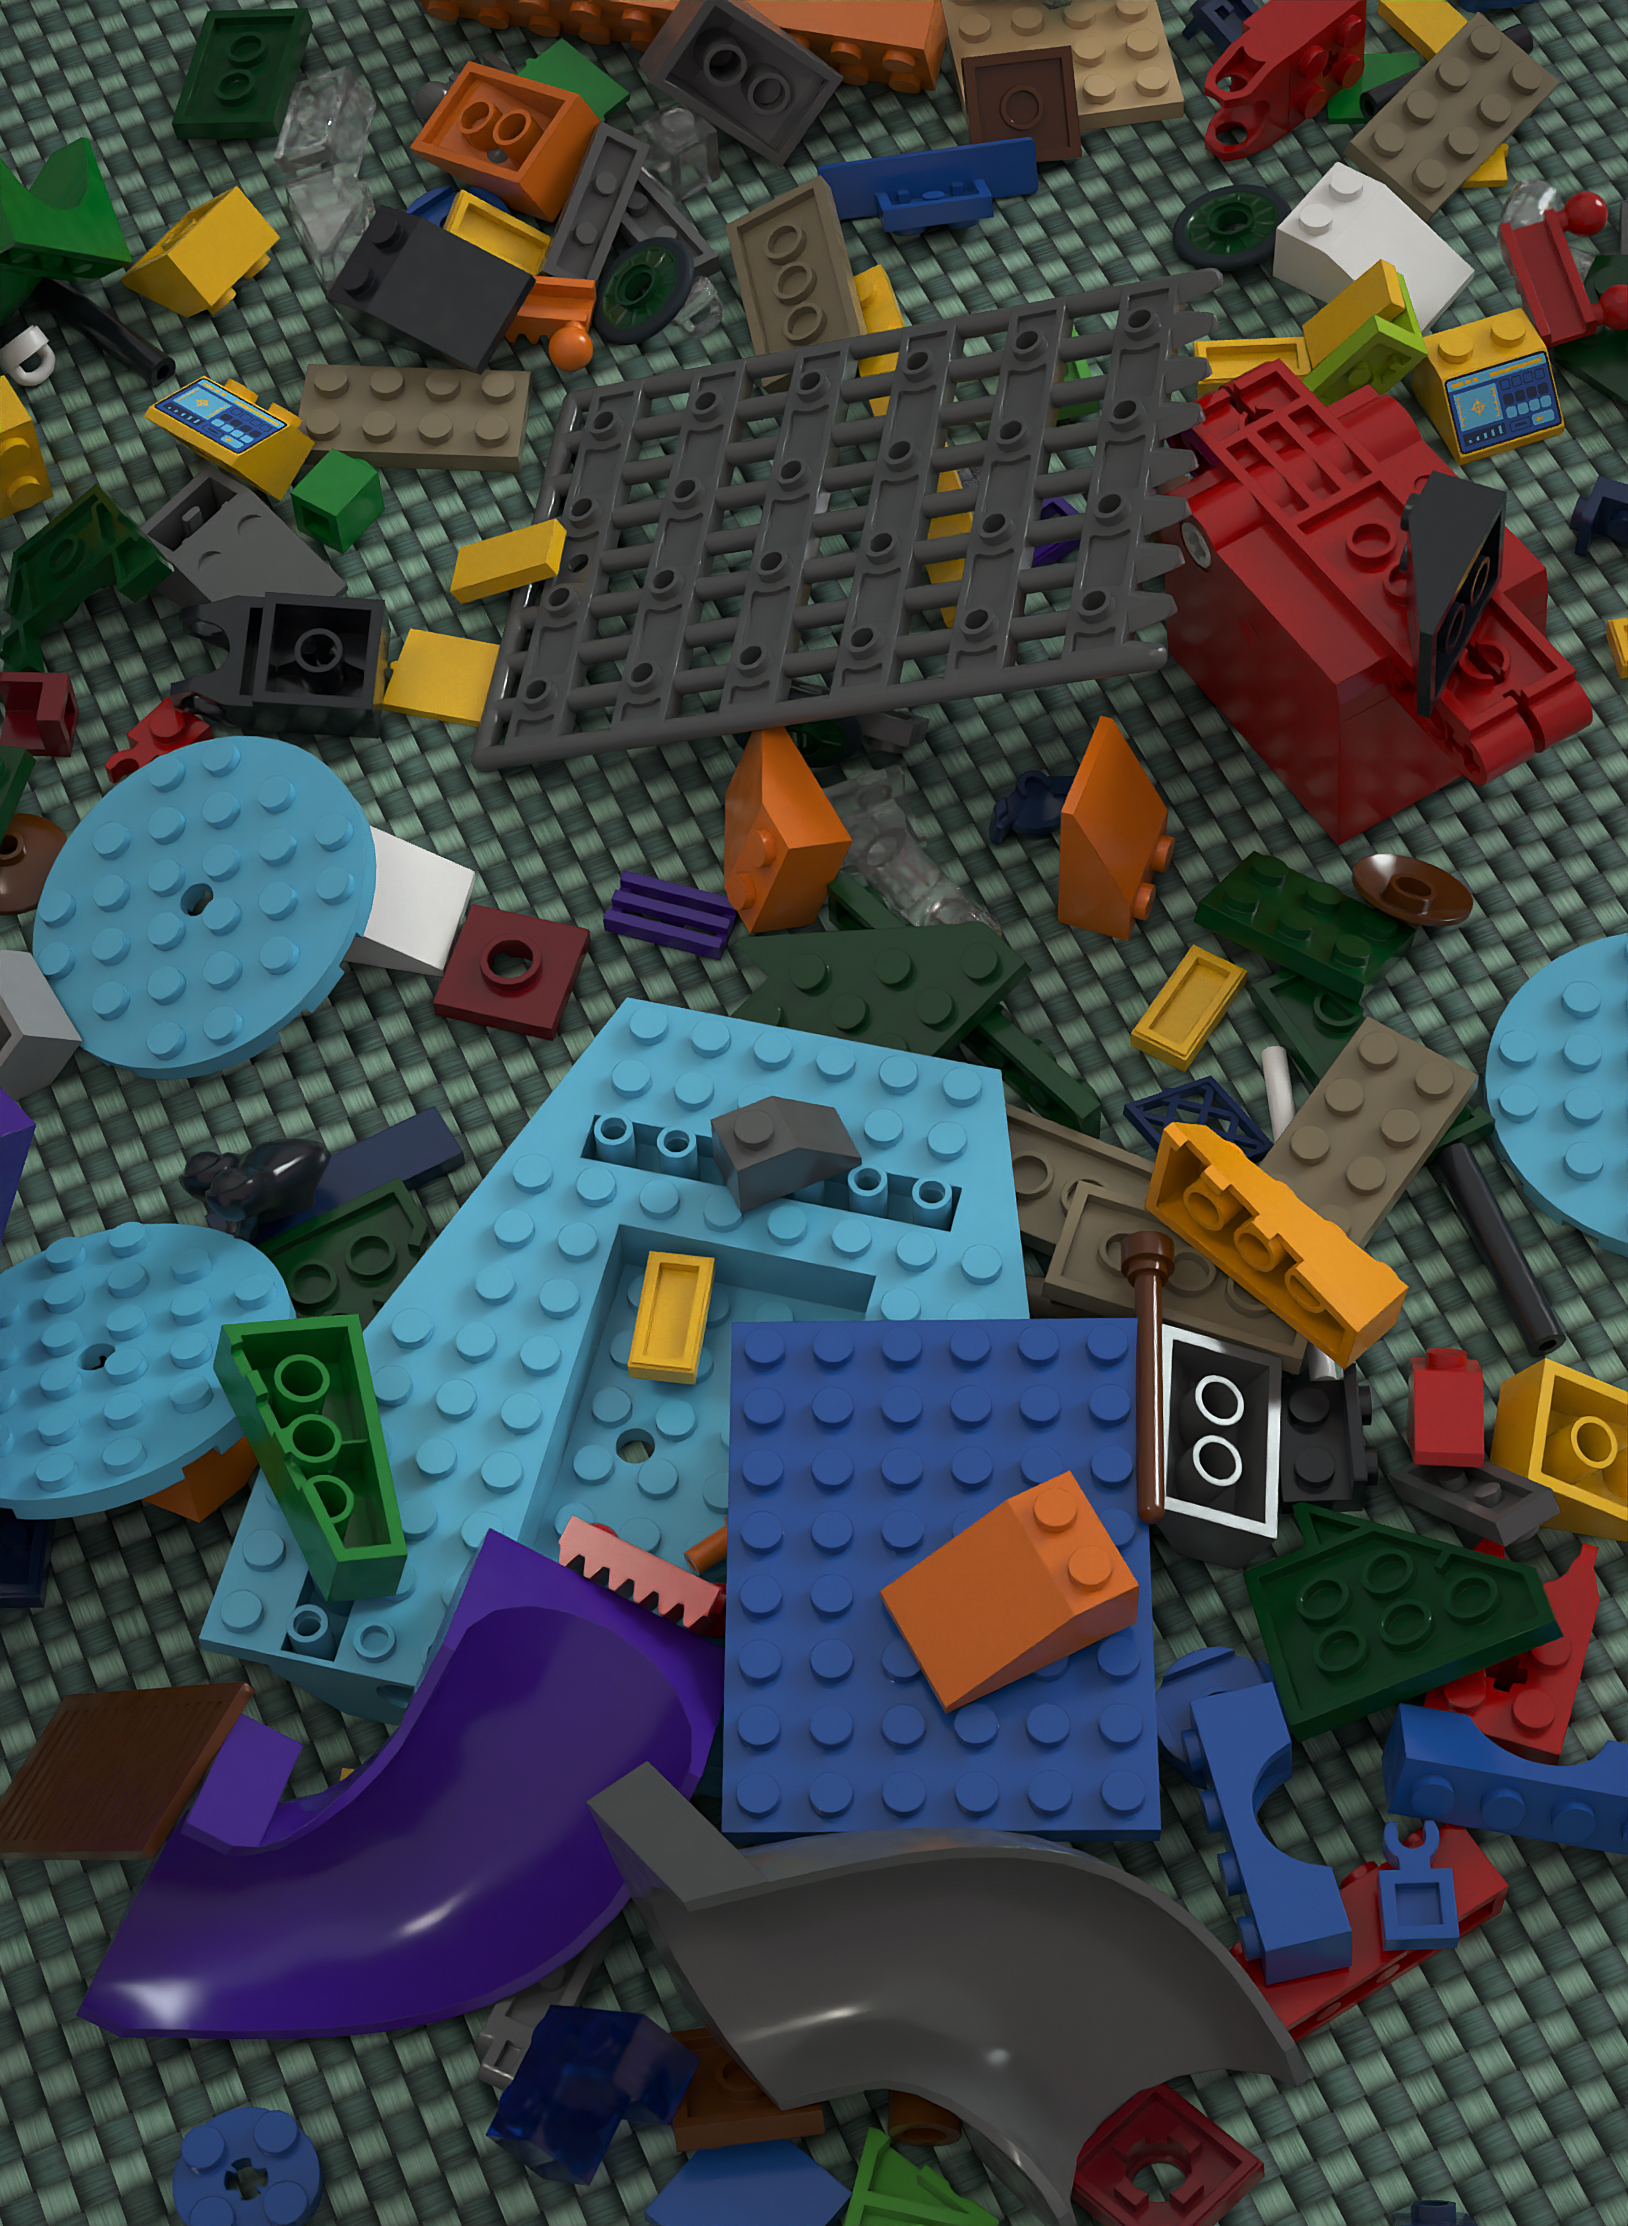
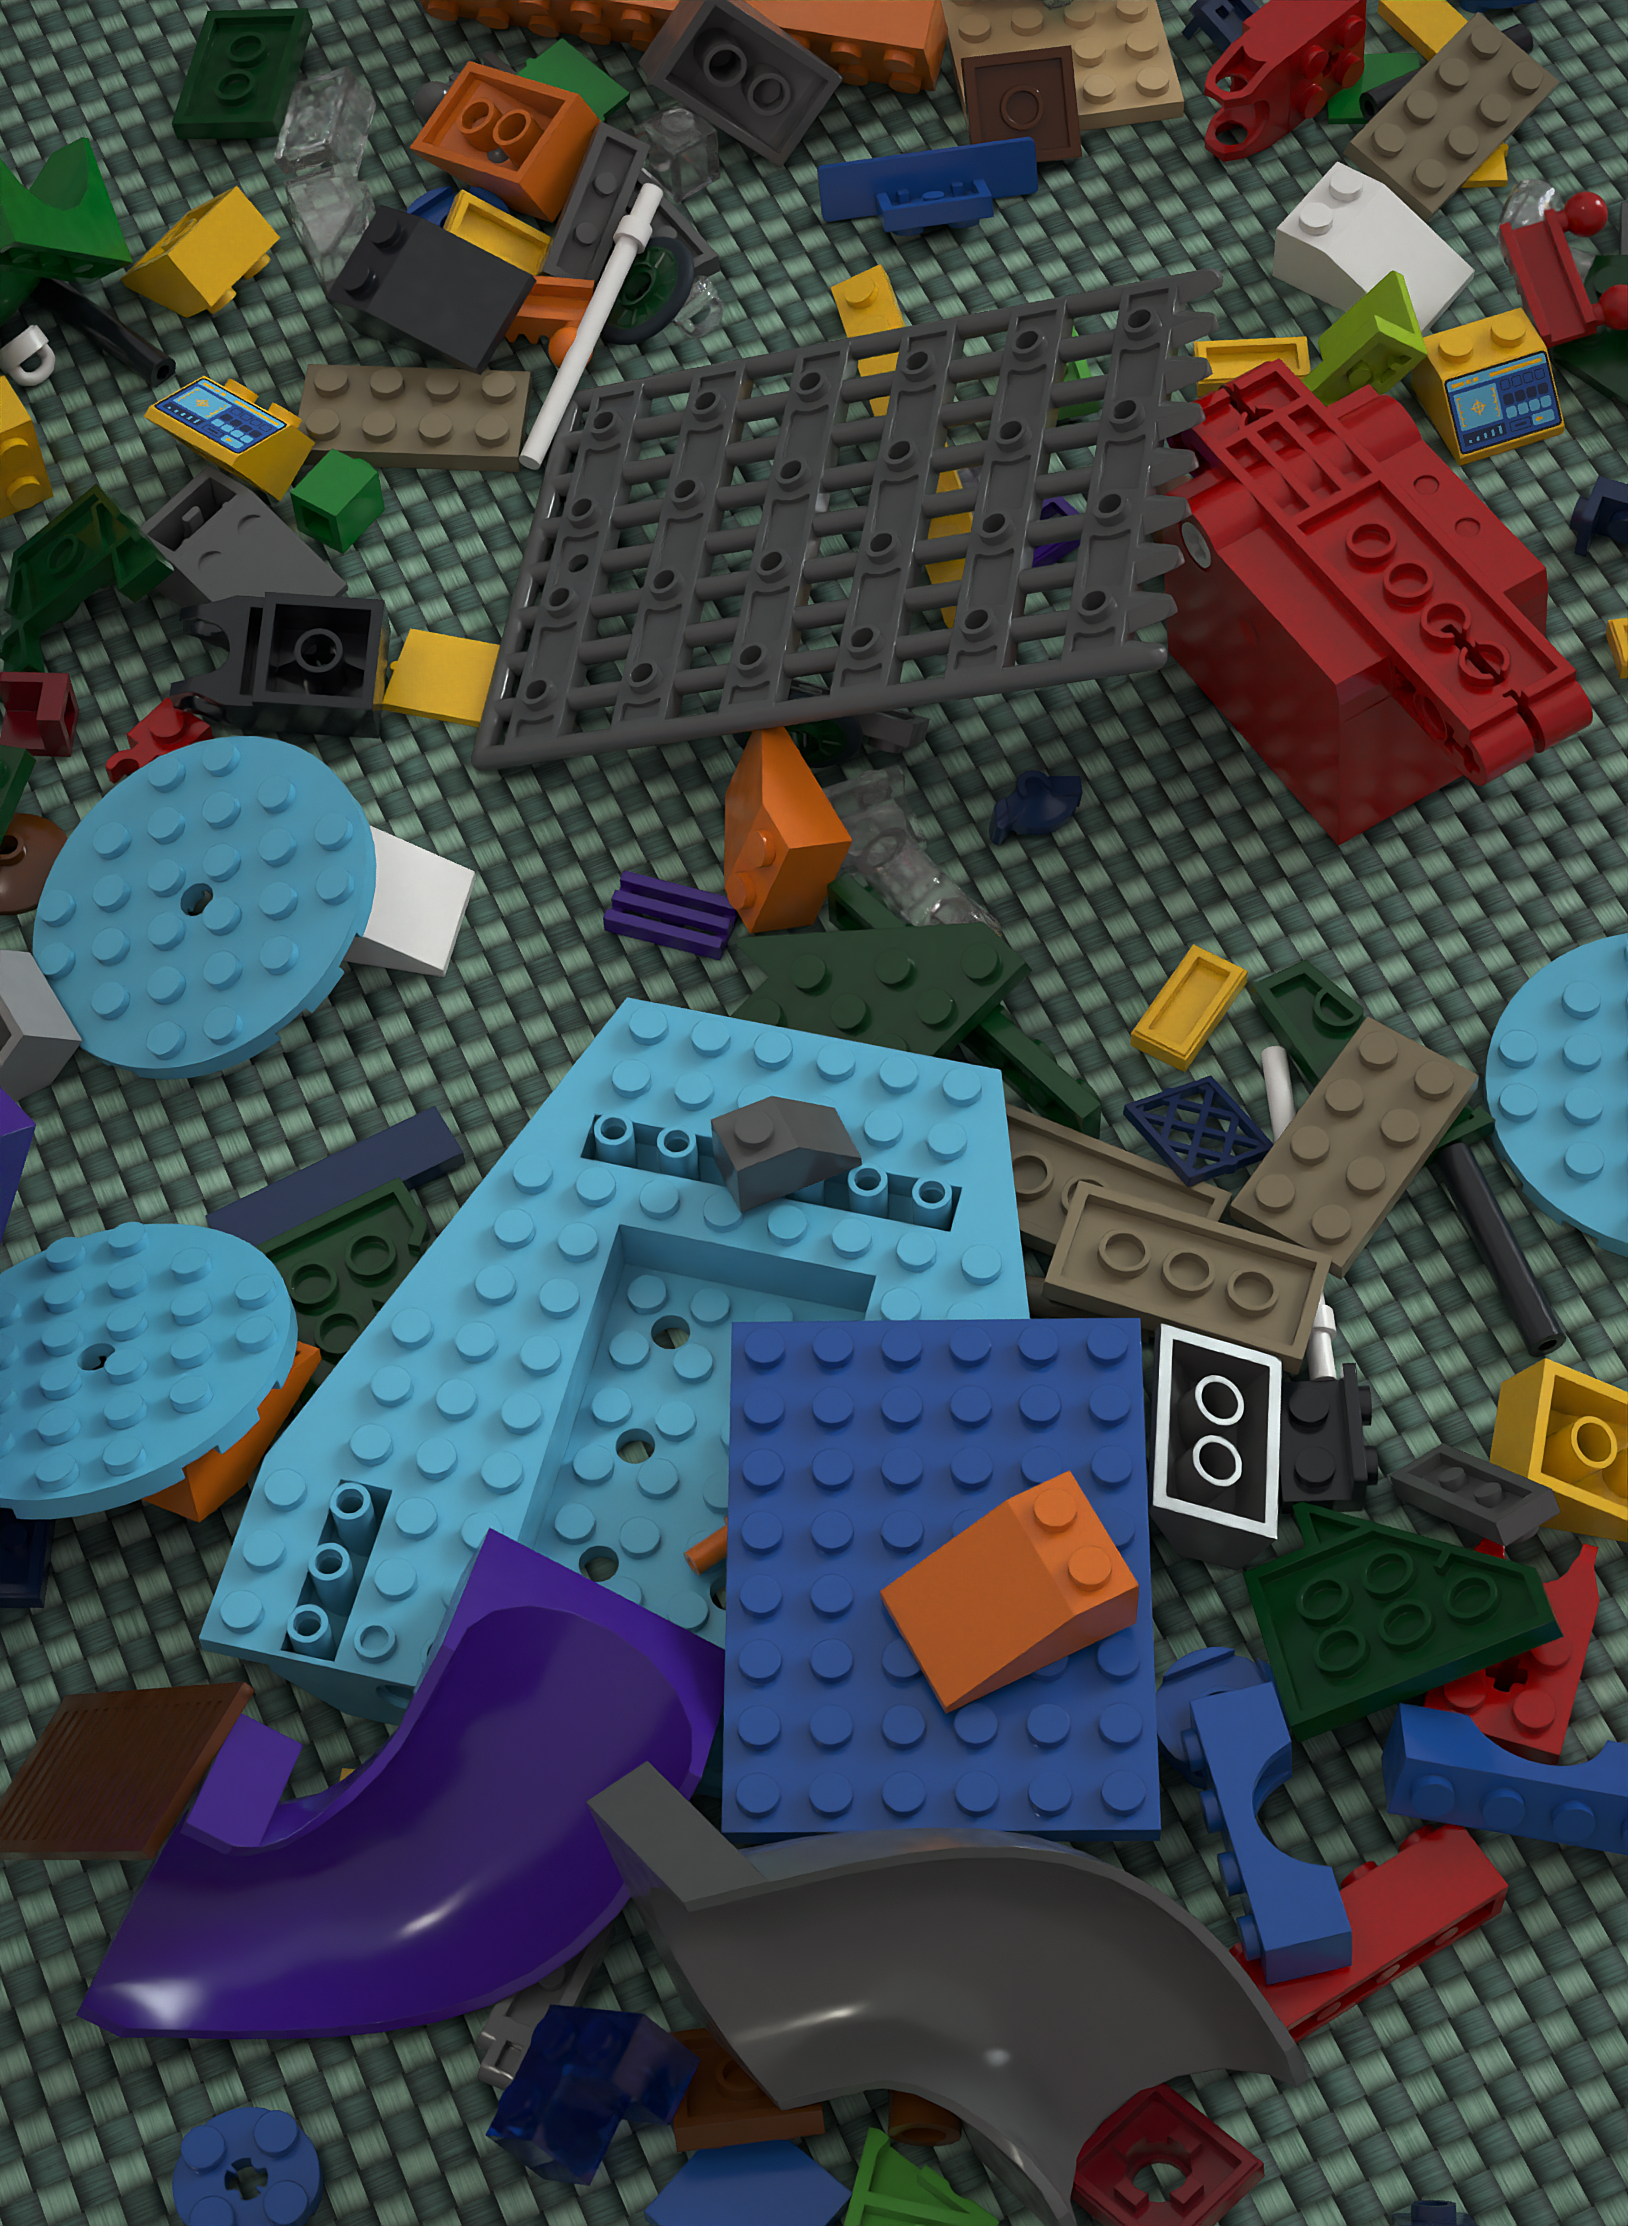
(260, 1184): black head -> none
(320, 1441): green wedge -> none
(508, 561): yellow tile -> none
(519, 1004): dark red piece -> none
(628, 1570): gear -> none
(630, 240): none -> white bar
(671, 1317): yellow tile -> none
(795, 274): dark tan plate -> none
(1111, 839): orange slope -> none
(1148, 1264): reddish brown piece -> none
(1199, 225): wheel -> none
(1272, 1243): light orange wedge -> none
(1305, 925): dark green plate -> none
(1372, 293): yellow tile -> none
(1412, 890): reddish brown dish -> none
(1415, 1900): blue plate -> none
(1445, 1409): red slope -> none
(1450, 574): black slope -> none

